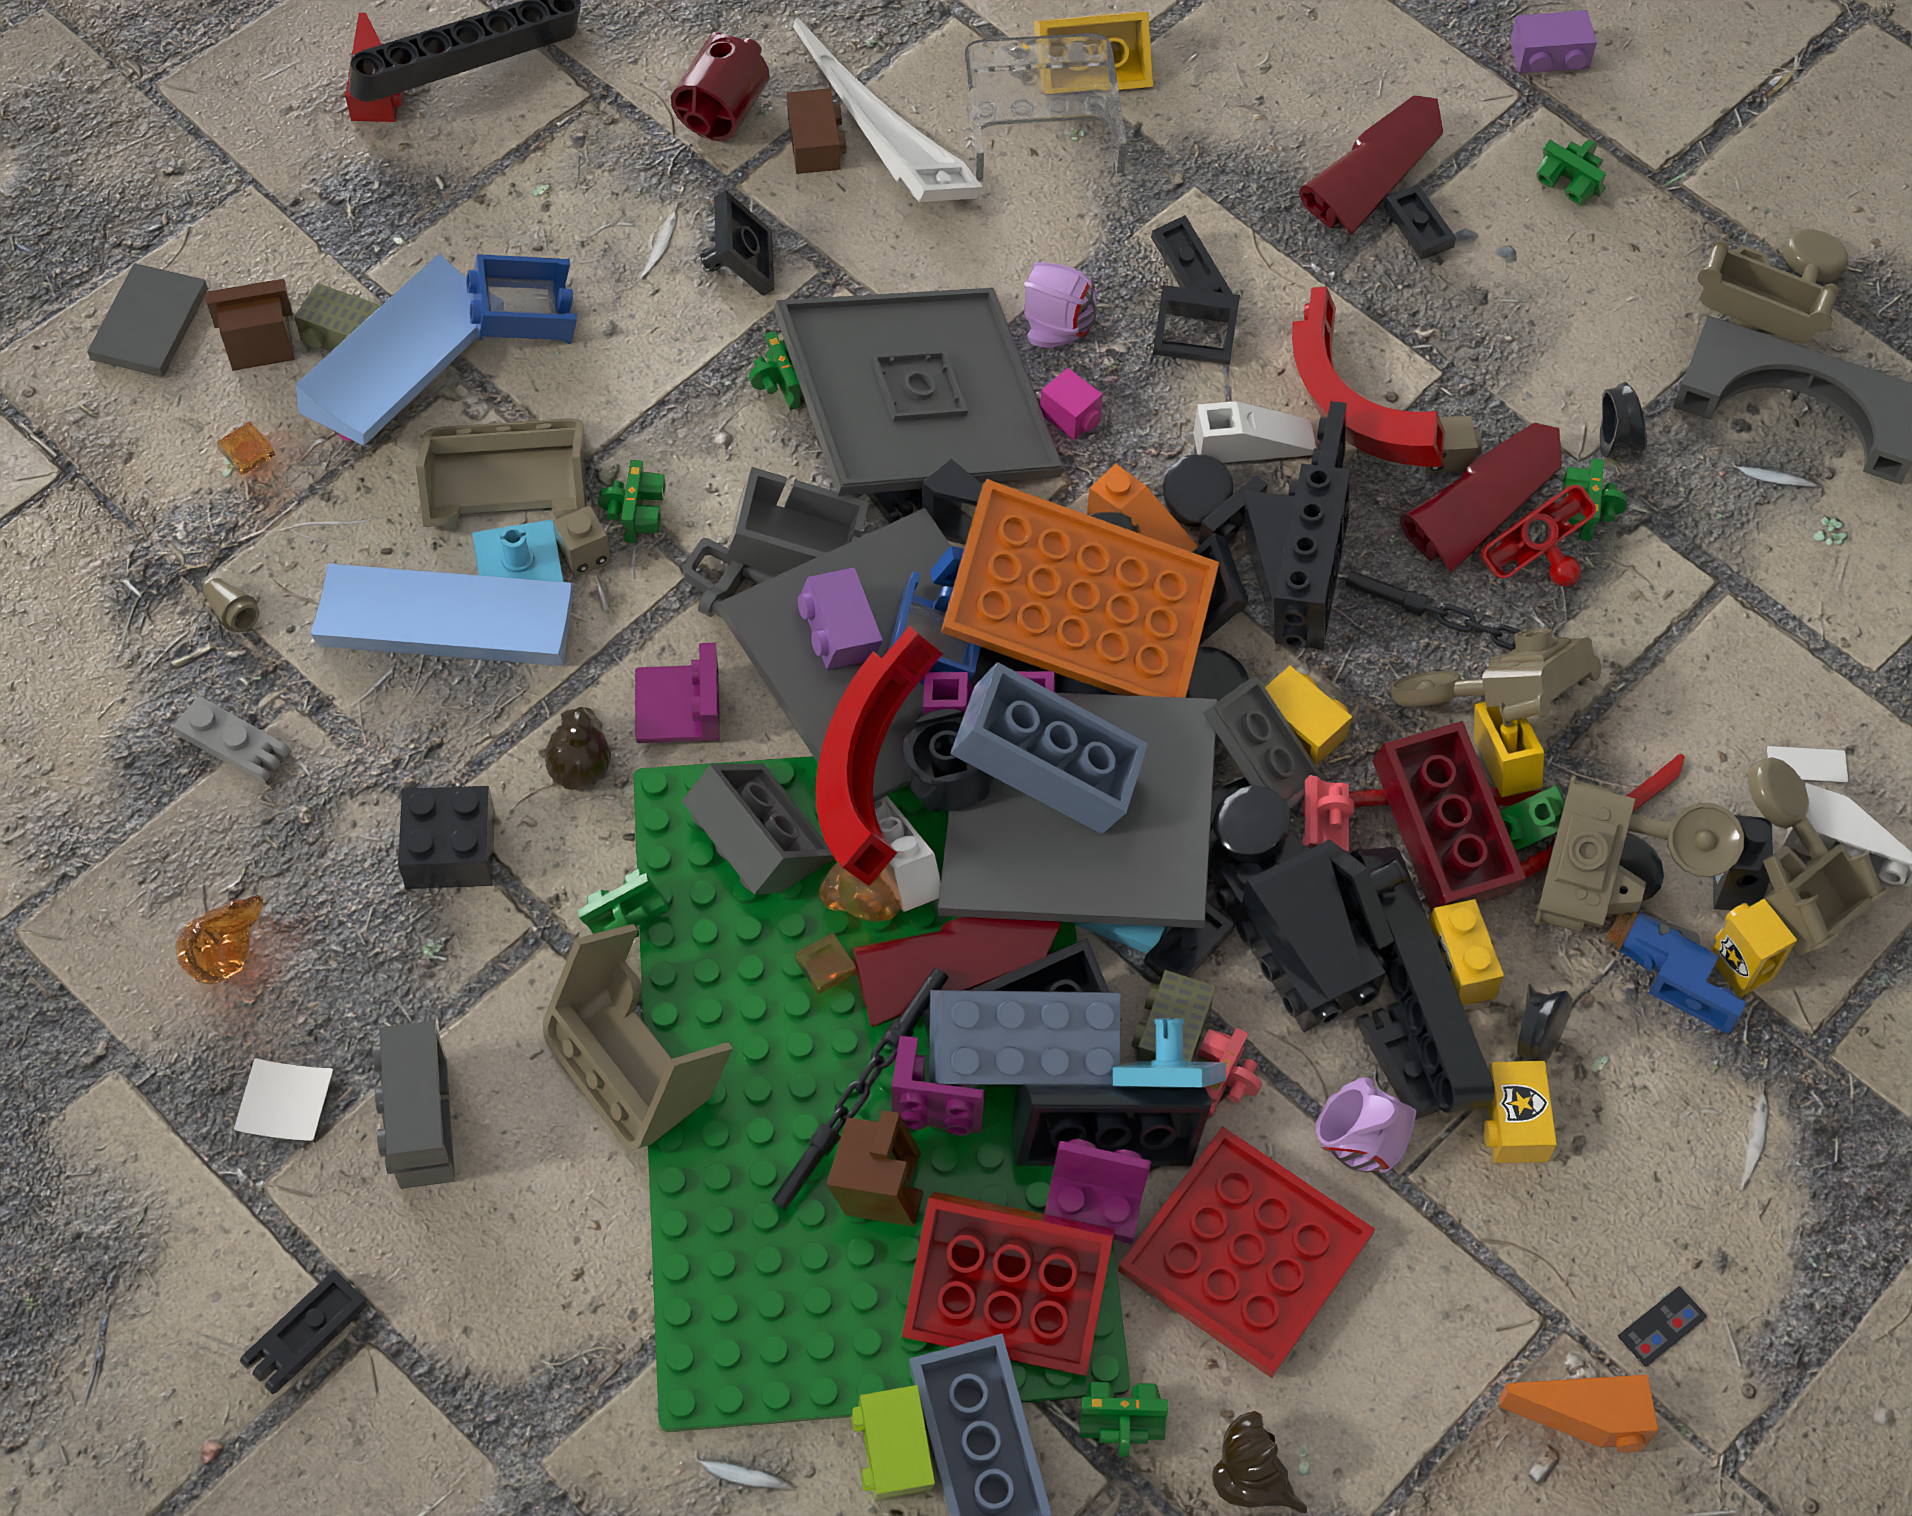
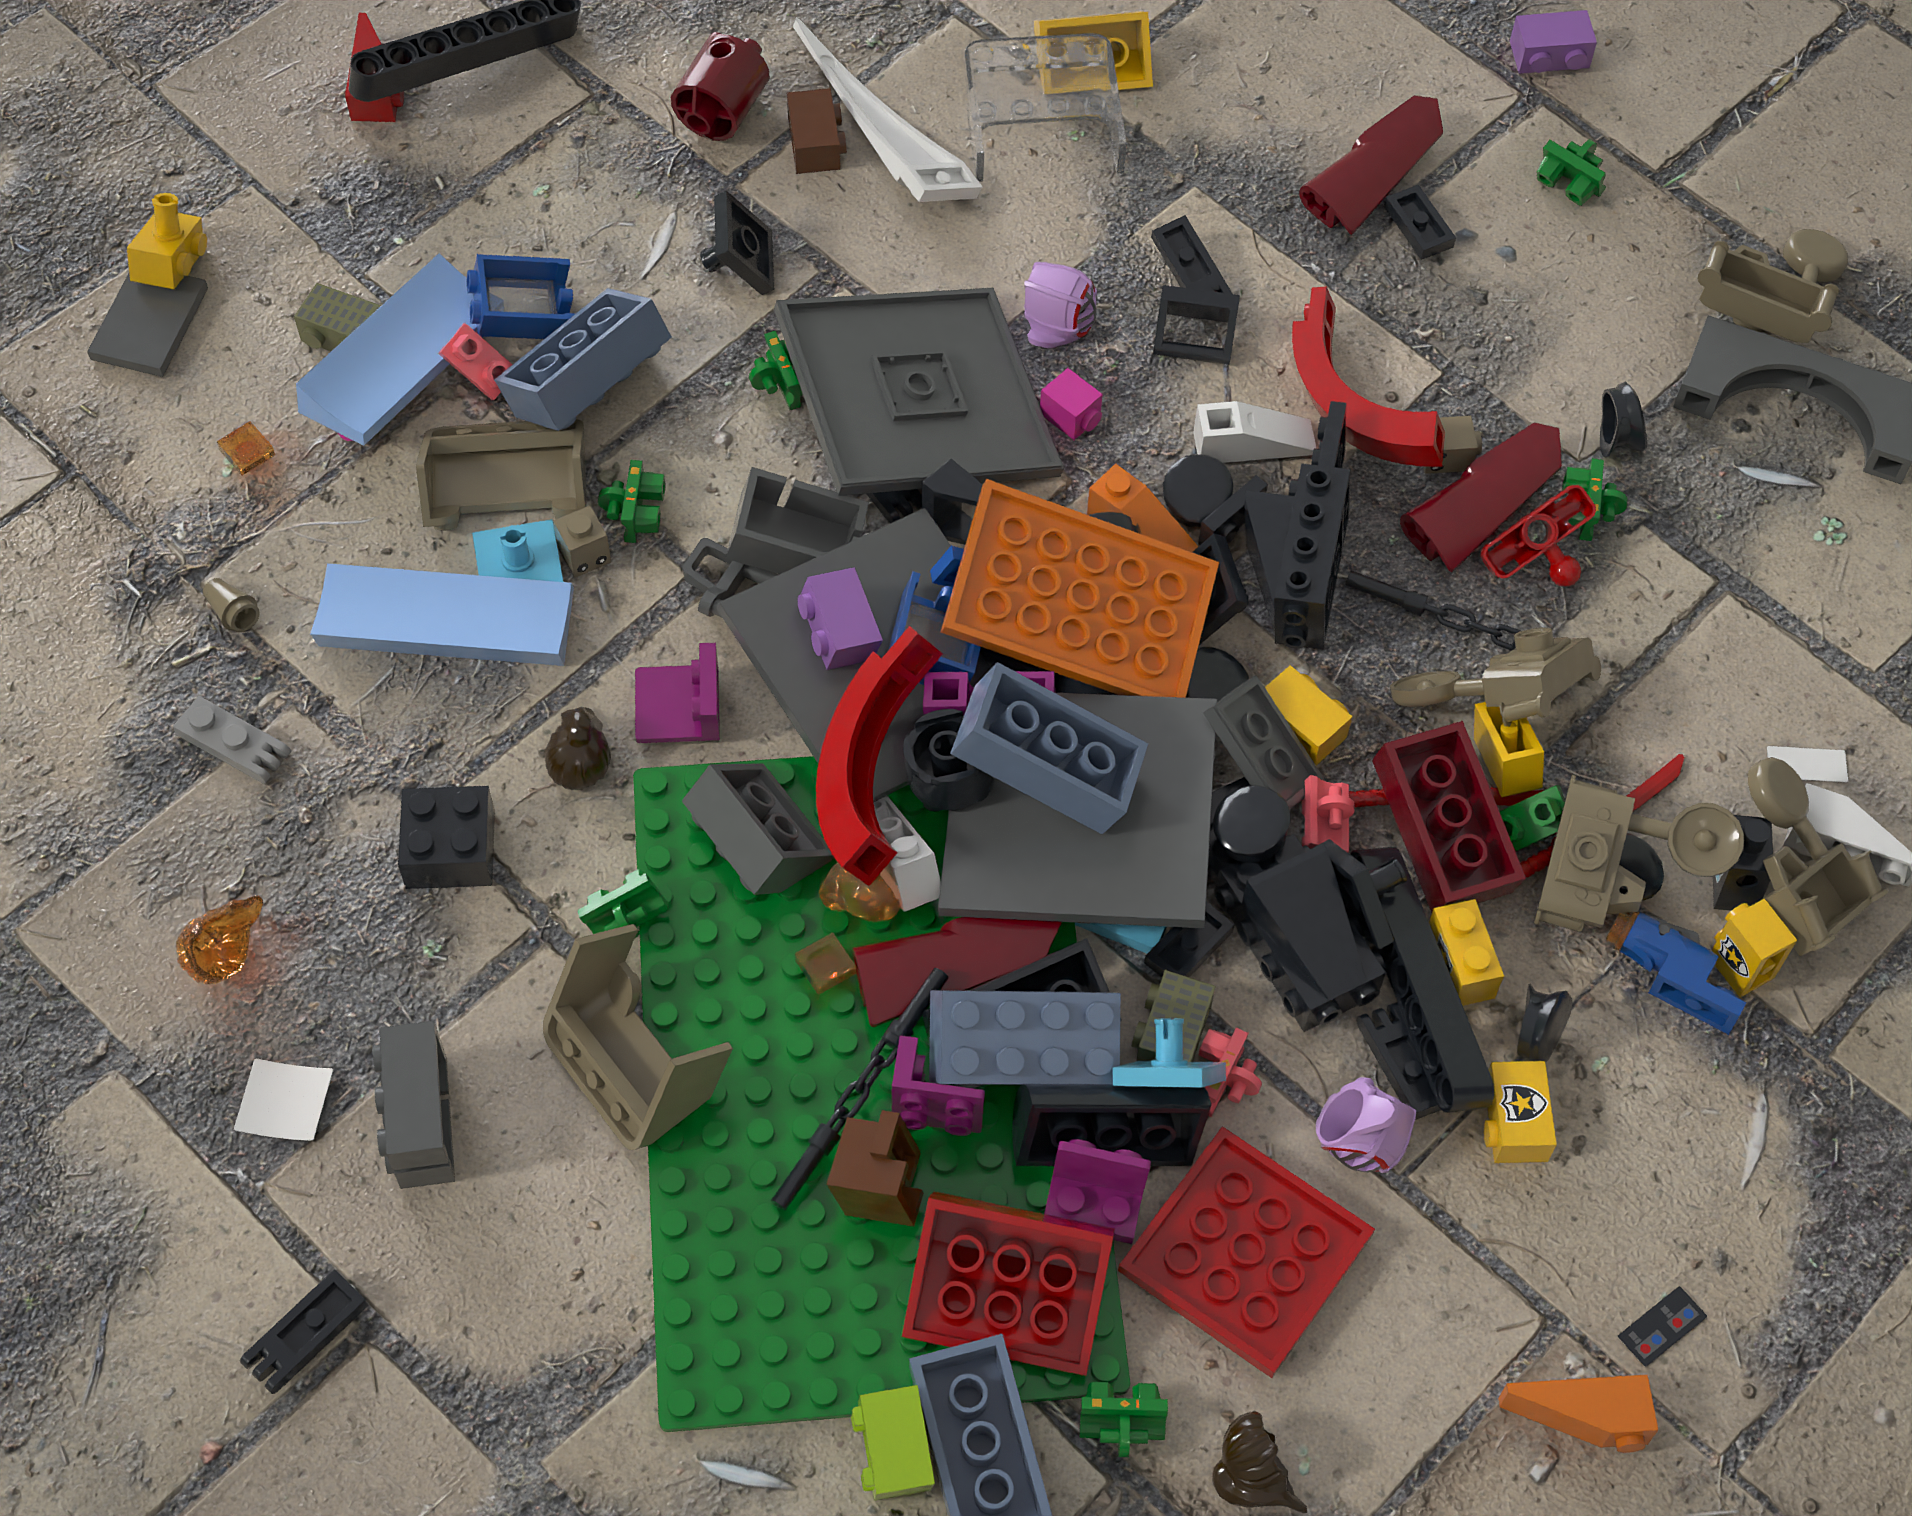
(166, 245): none -> yellow brick
(253, 323): reddish brown plate -> none
(475, 360): none -> coral hips
(583, 359): none -> sand blue brick

